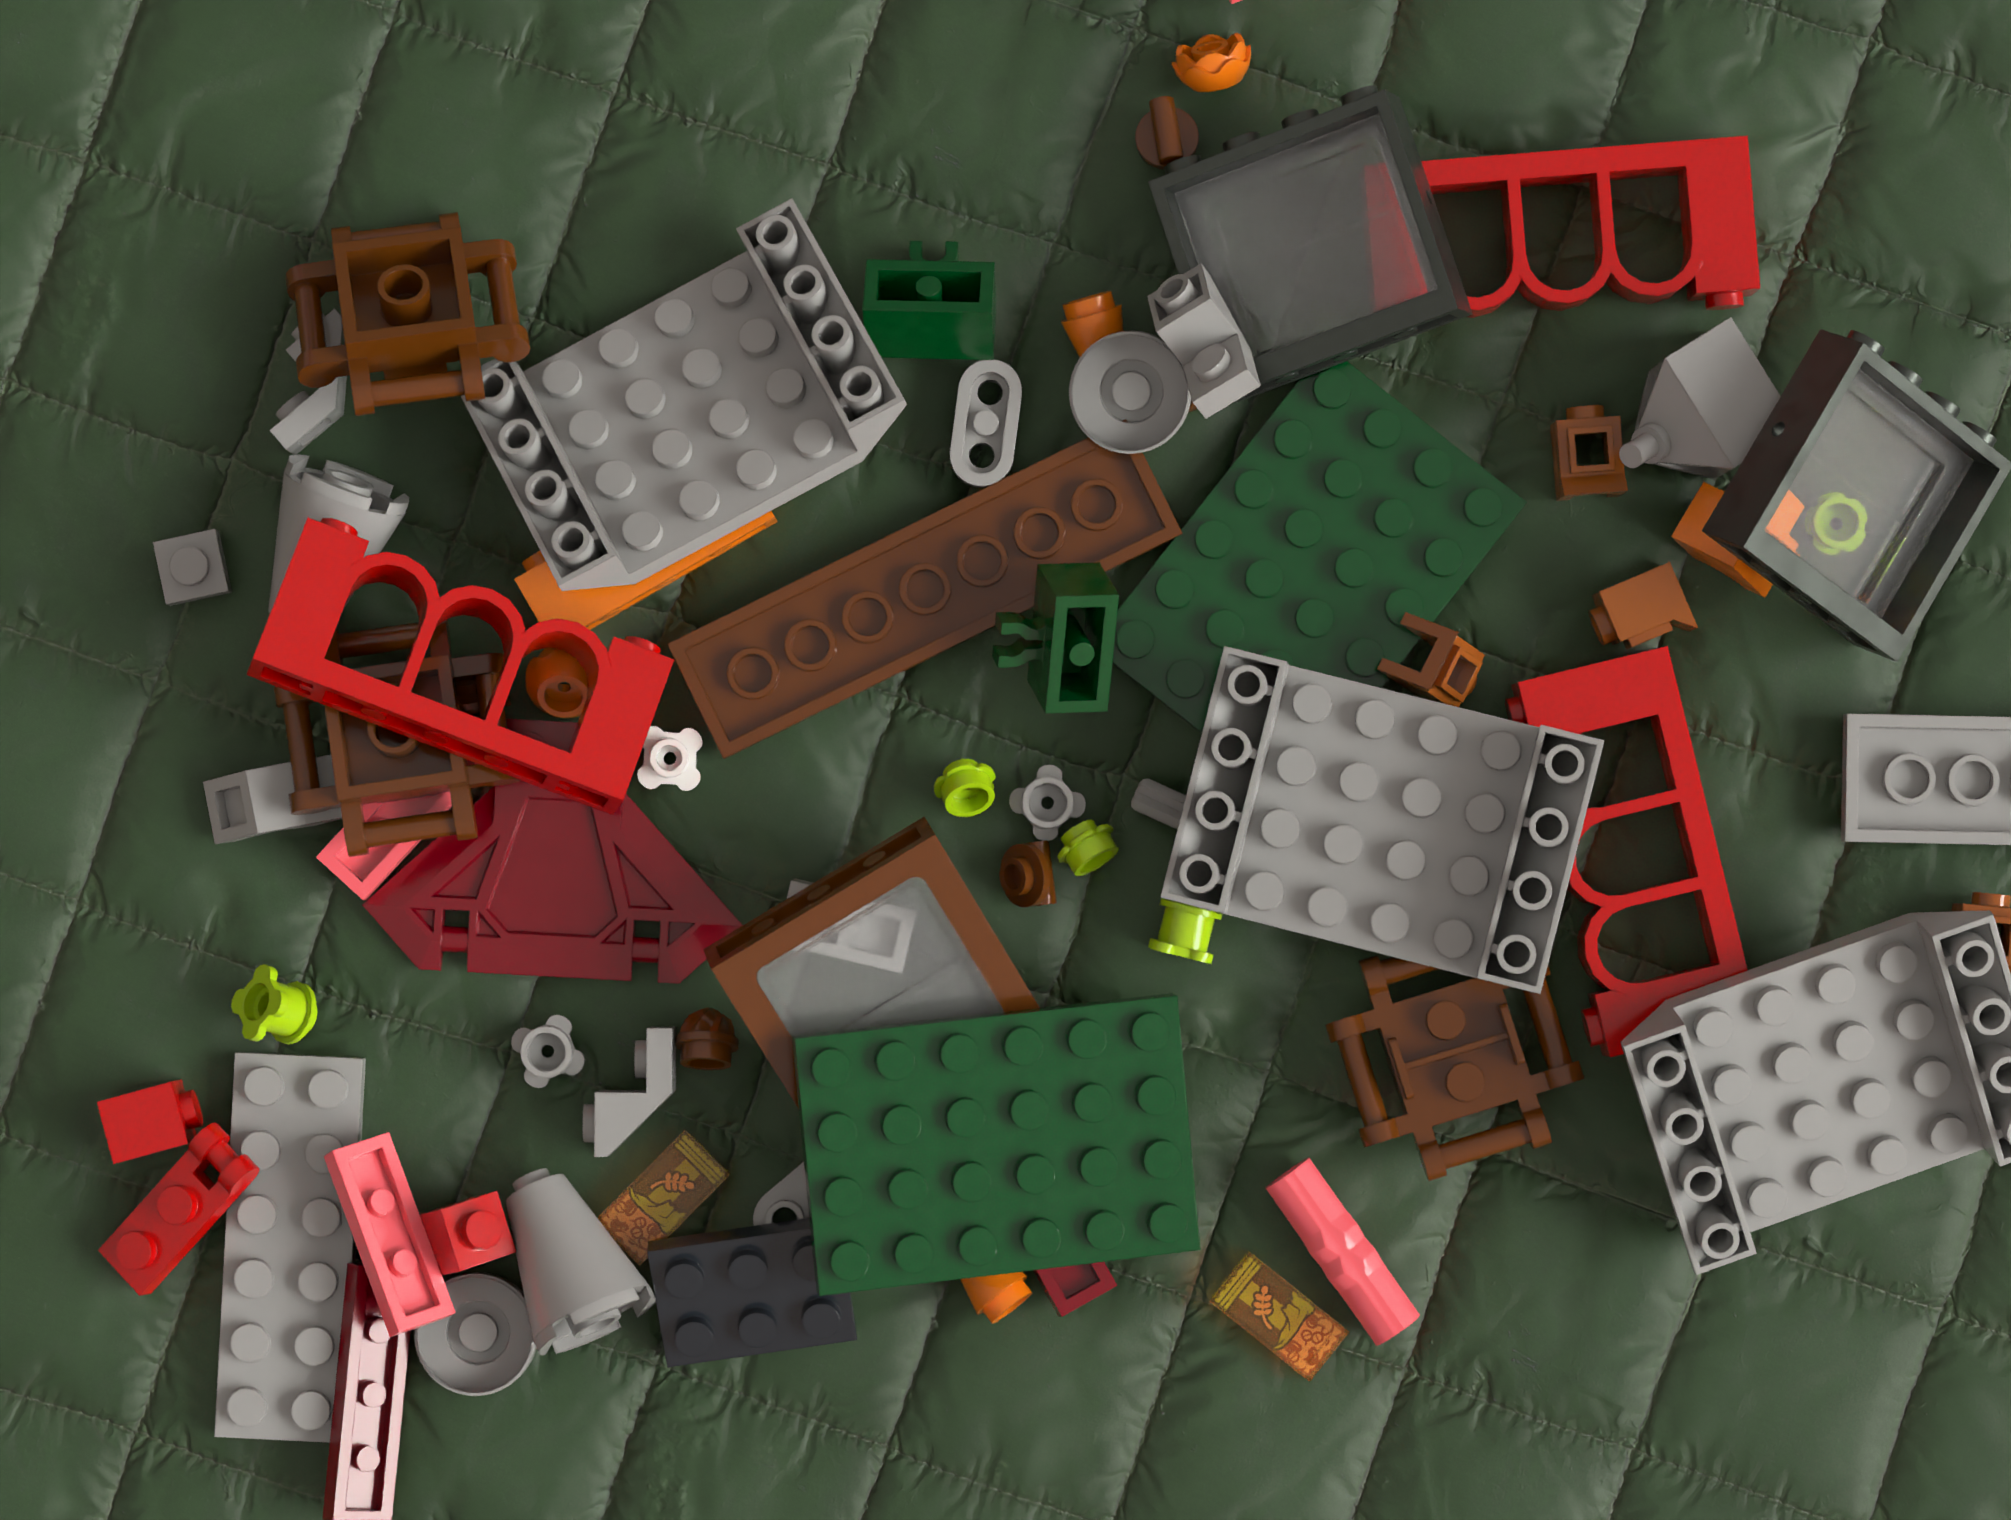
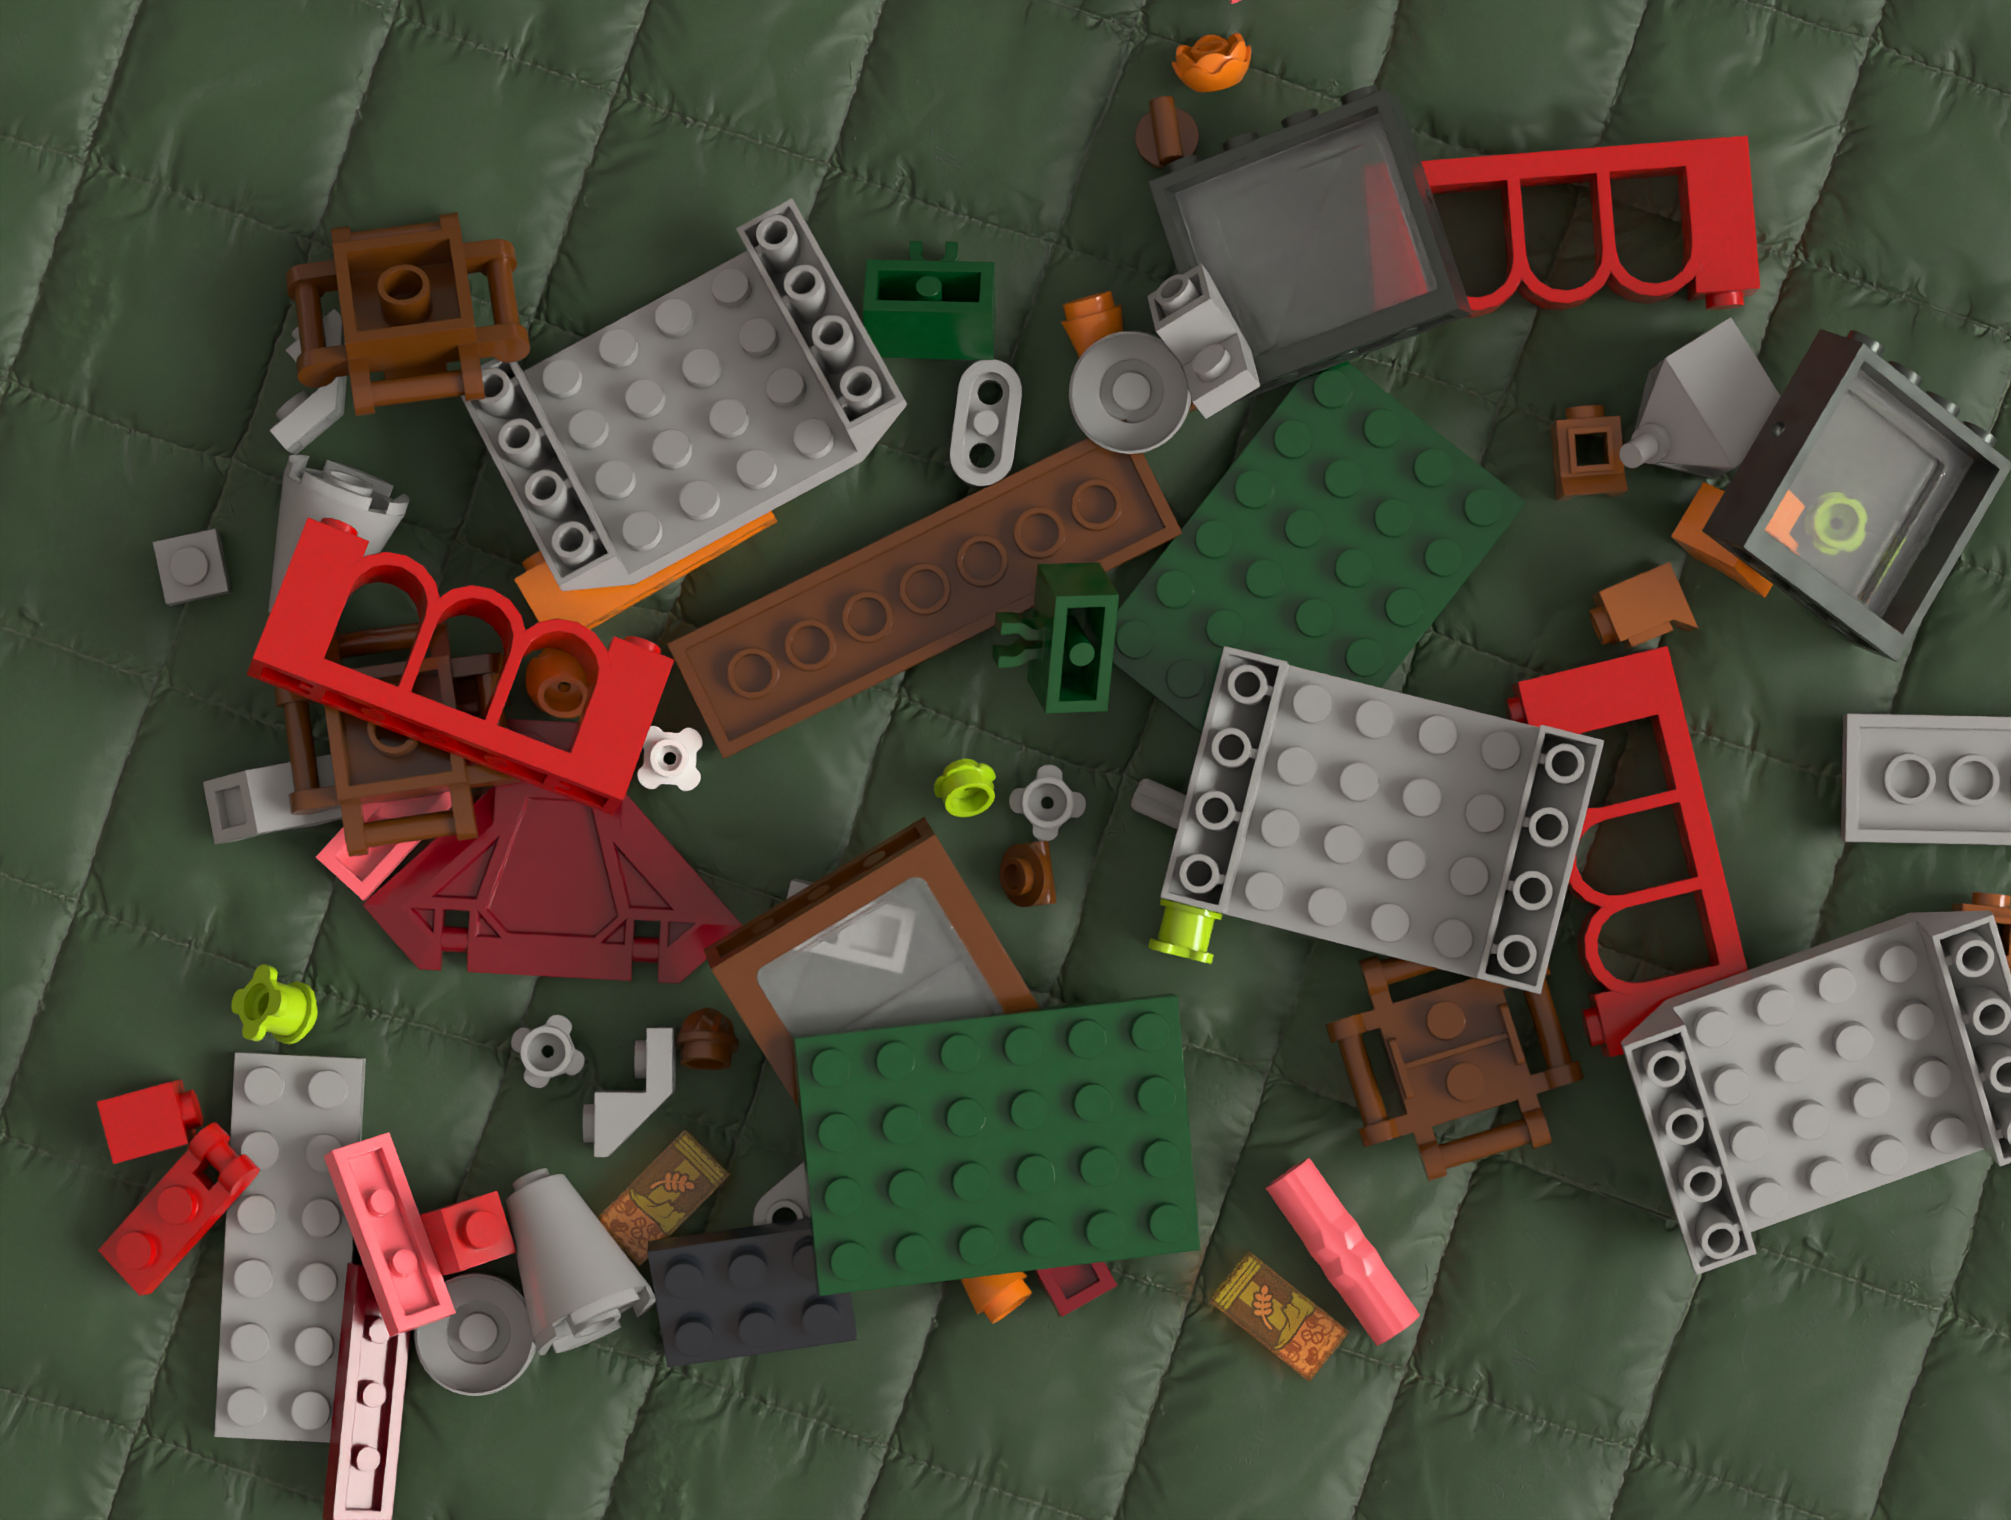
(1087, 847): lime plate -> none
(1449, 669): dark orange window -> none

